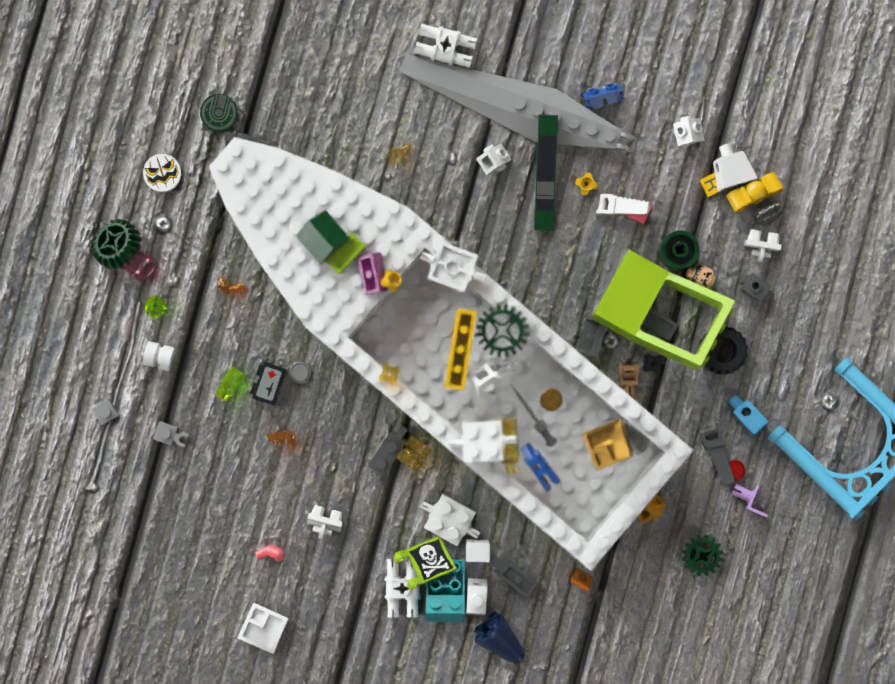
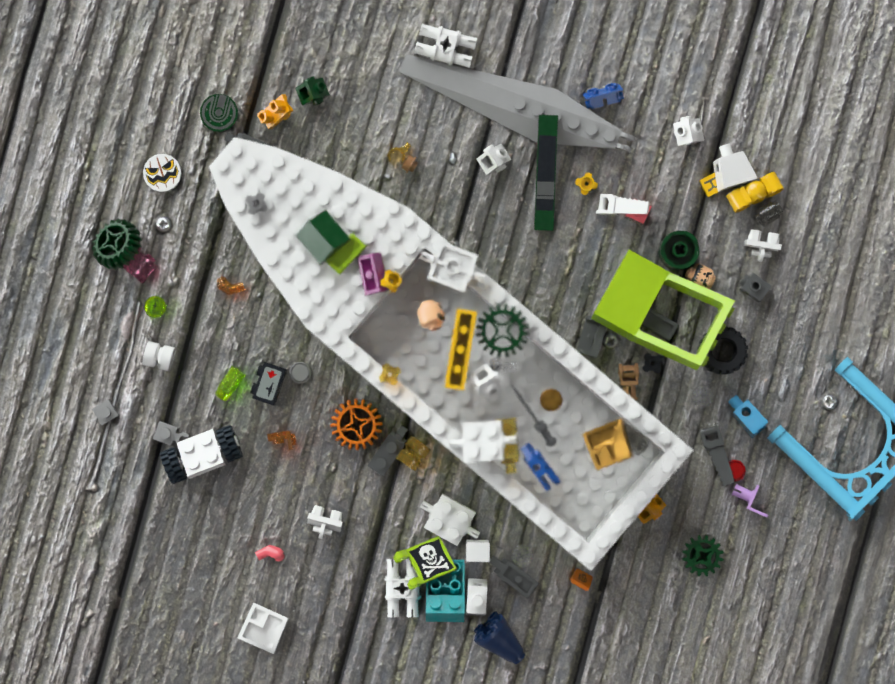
(200, 454): none -> plate
(261, 205): none -> light grey plate
(275, 112): none -> light orange hips
(312, 91): none -> dark green brick
(372, 418): none -> orange gear
(410, 164): none -> medium nougat plate
(431, 315): none -> light nougat head

